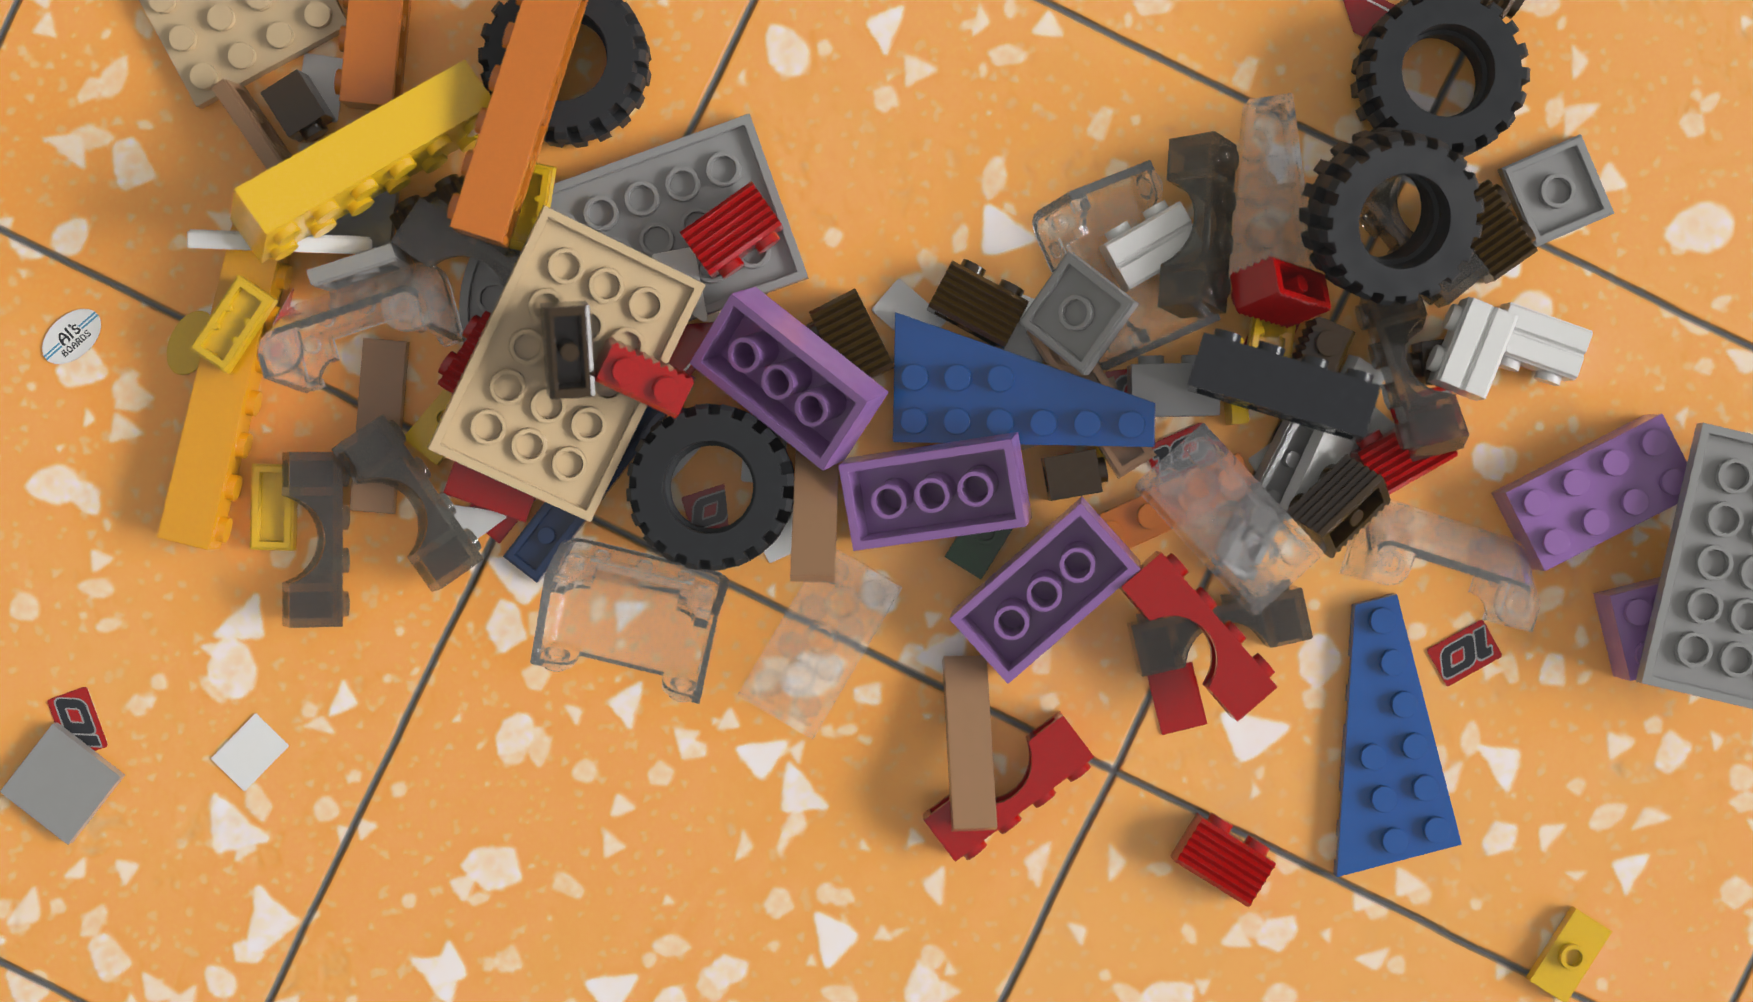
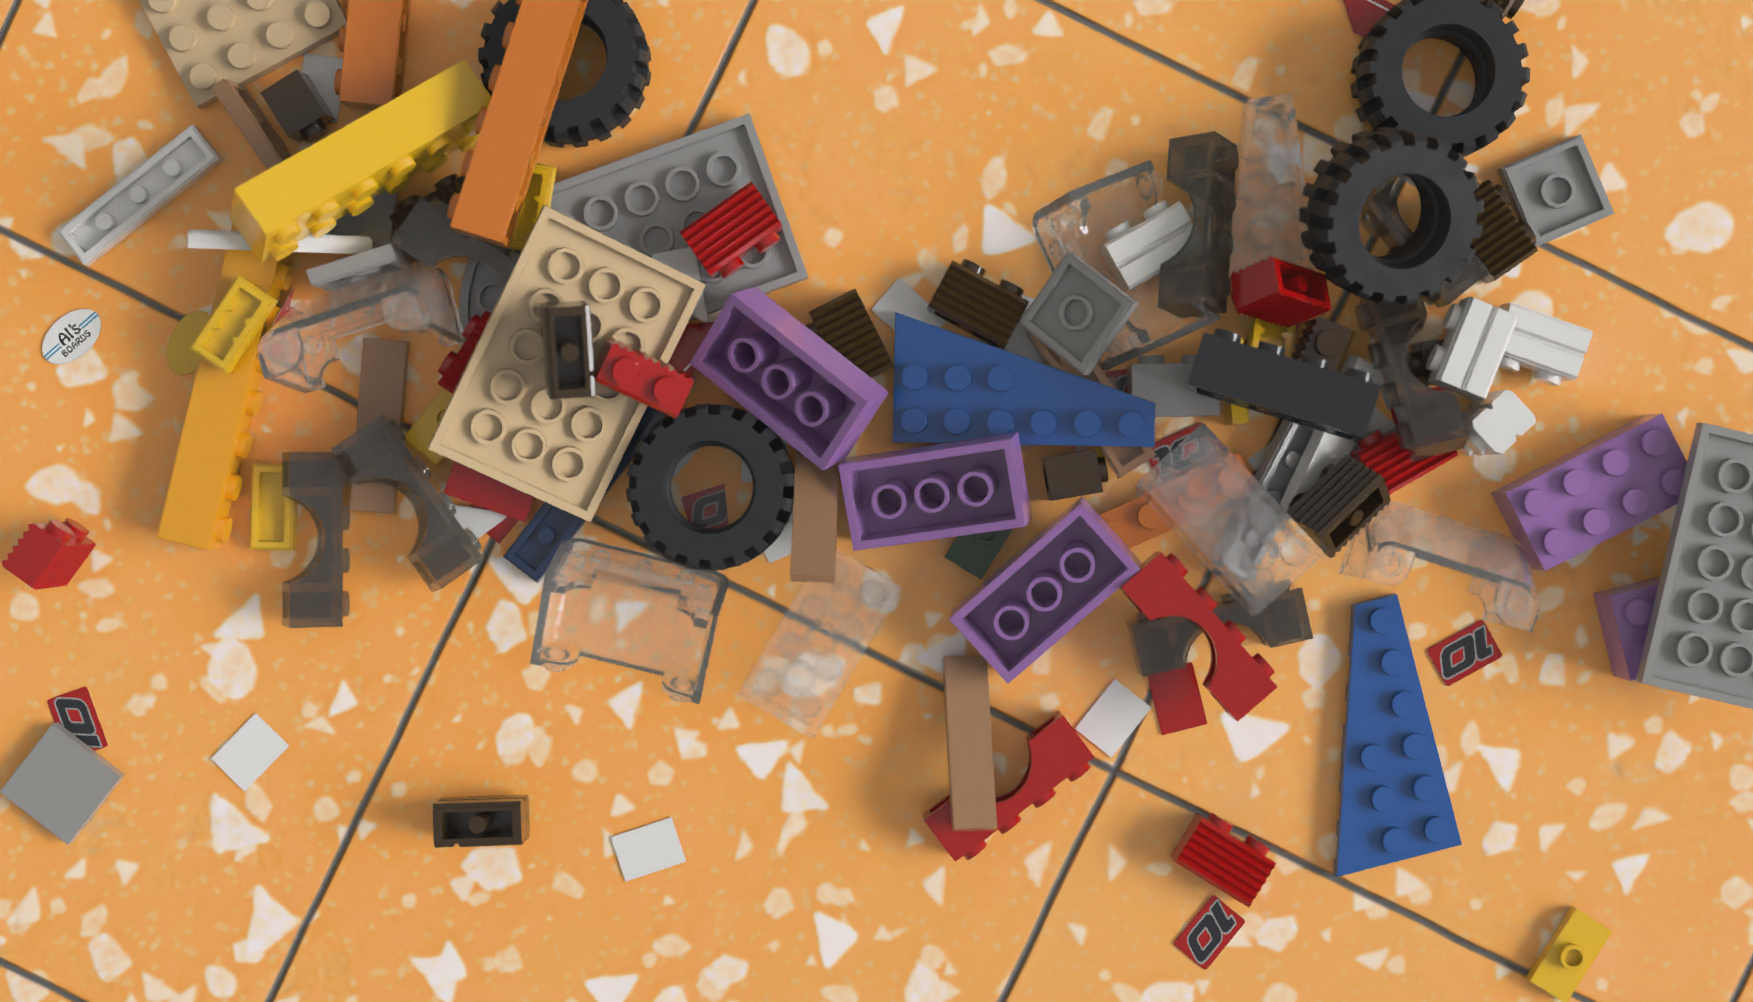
(49, 553): none -> red brick
(140, 195): none -> white tile
(481, 821): none -> dark brown brick
(648, 849): none -> white sticker
(1113, 718): none -> white sticker
(1209, 932): none -> sticker
(1496, 423): none -> white brick

